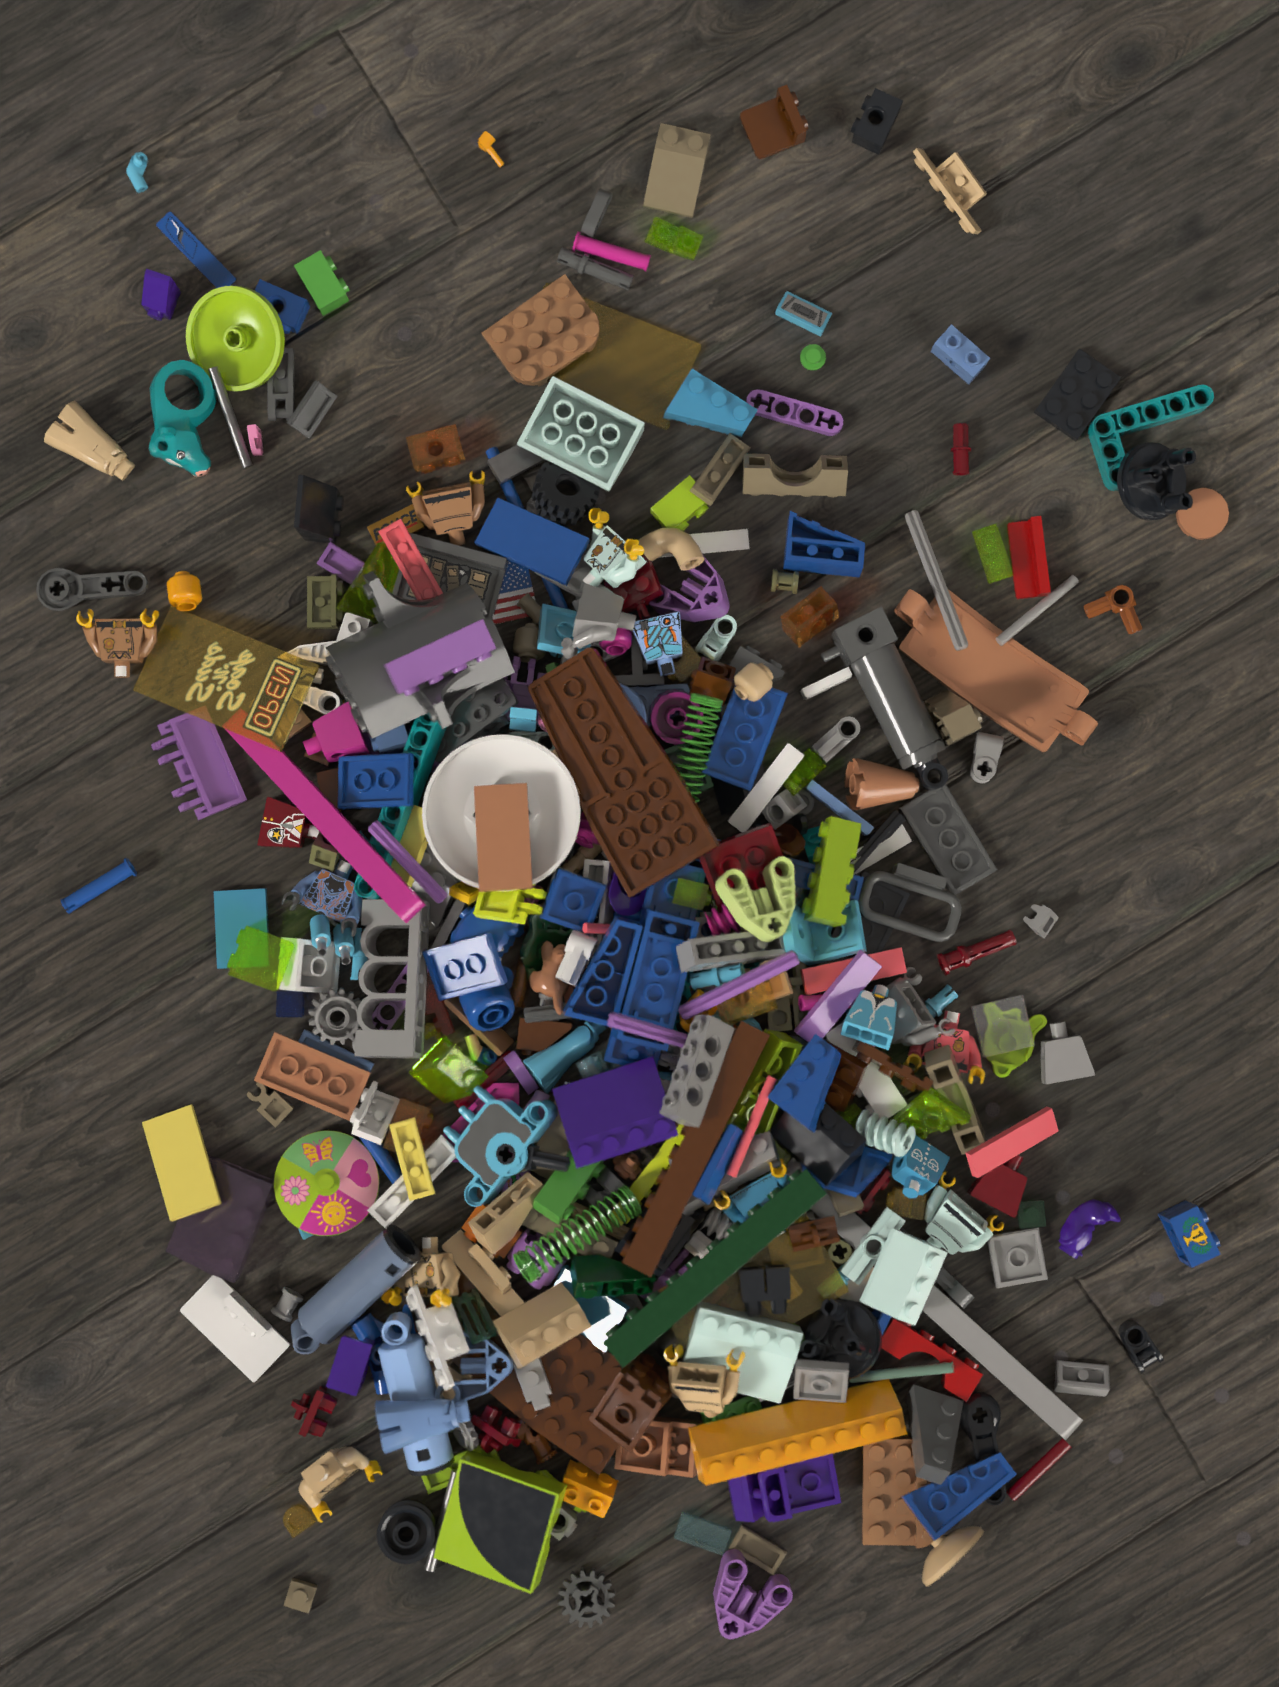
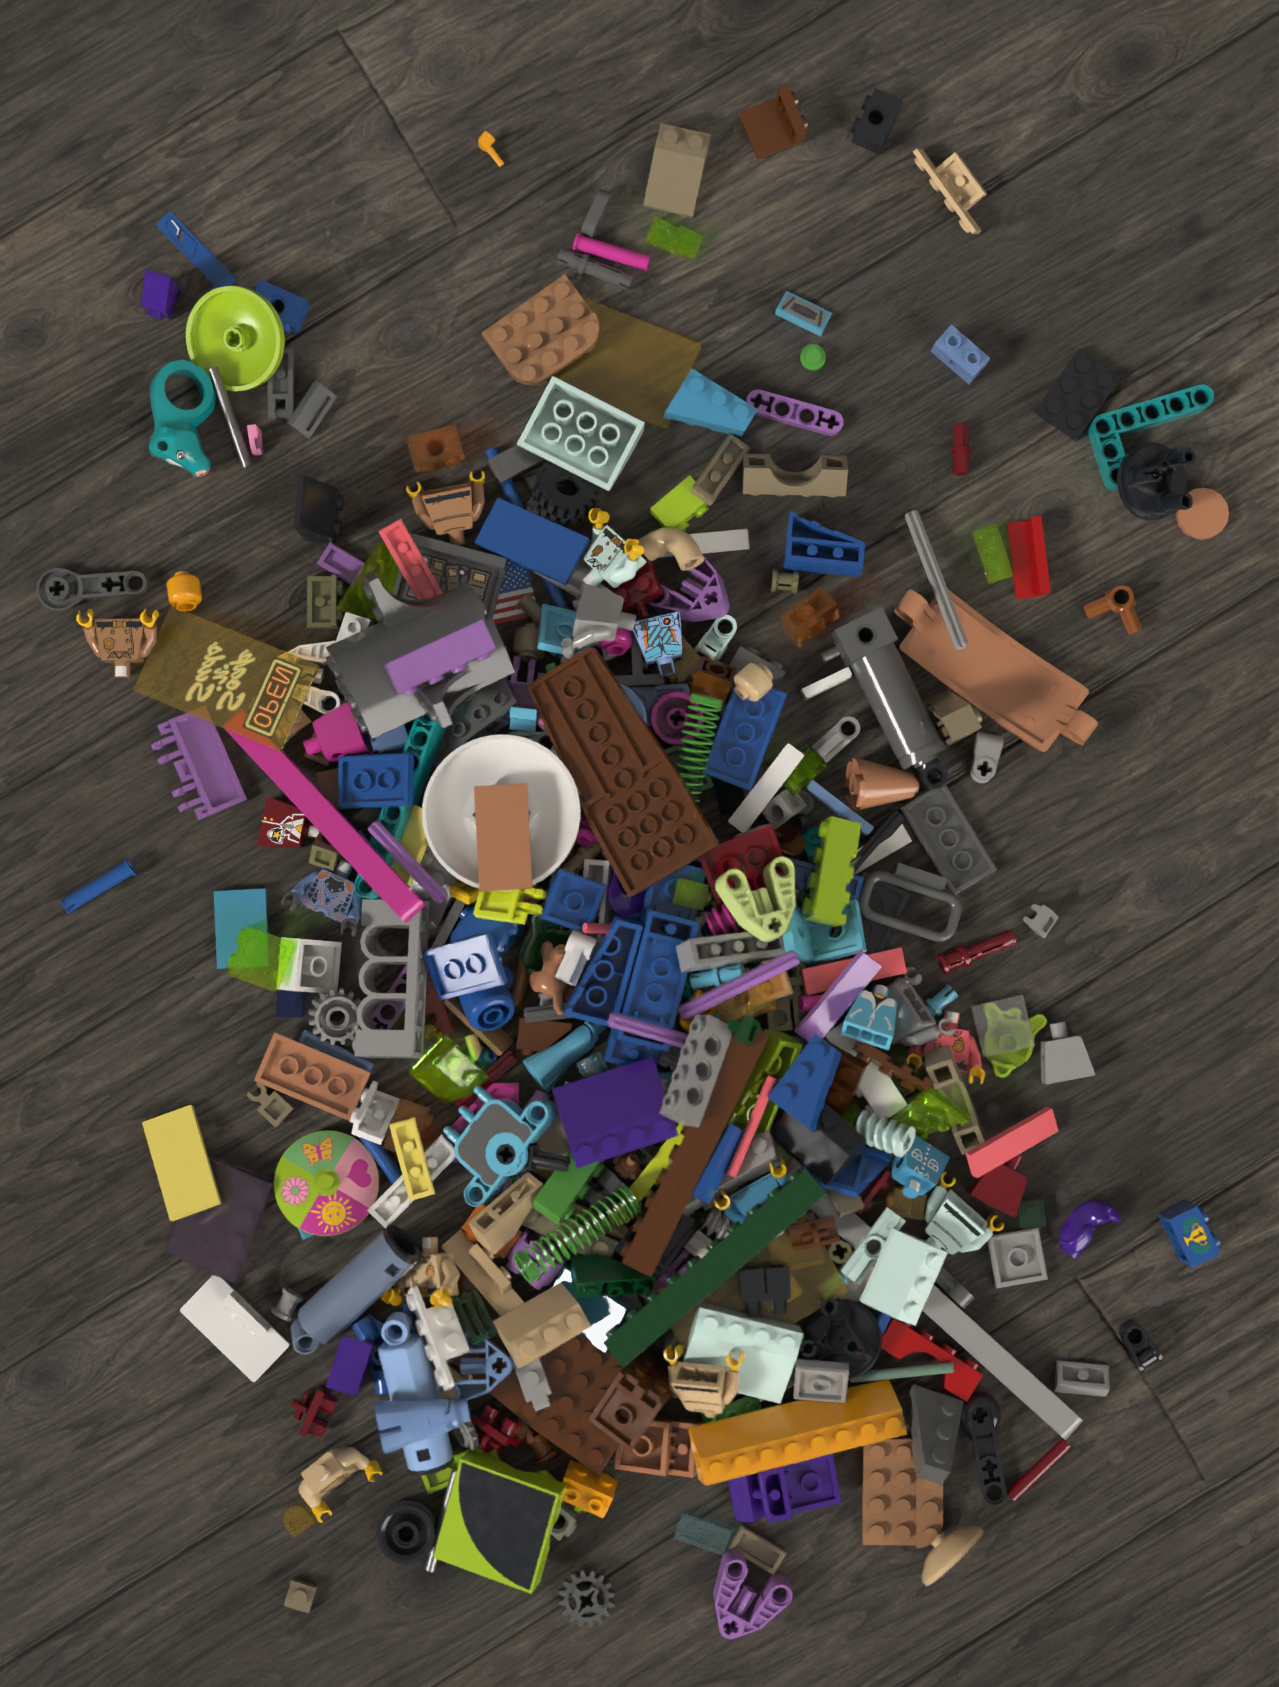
(87, 442): tan piece -> none
(136, 170): medium azure arm -> none
(322, 283): bright green brick -> none
(322, 938): medium azure piece -> none
(358, 956): medium azure pin -> none
(408, 517): pearl gold tile -> none
(521, 1072): medium lavender beam -> none
(745, 1031): none -> dark green tile
(944, 1505): blue wing -> none
(1039, 608): light grey bar -> none

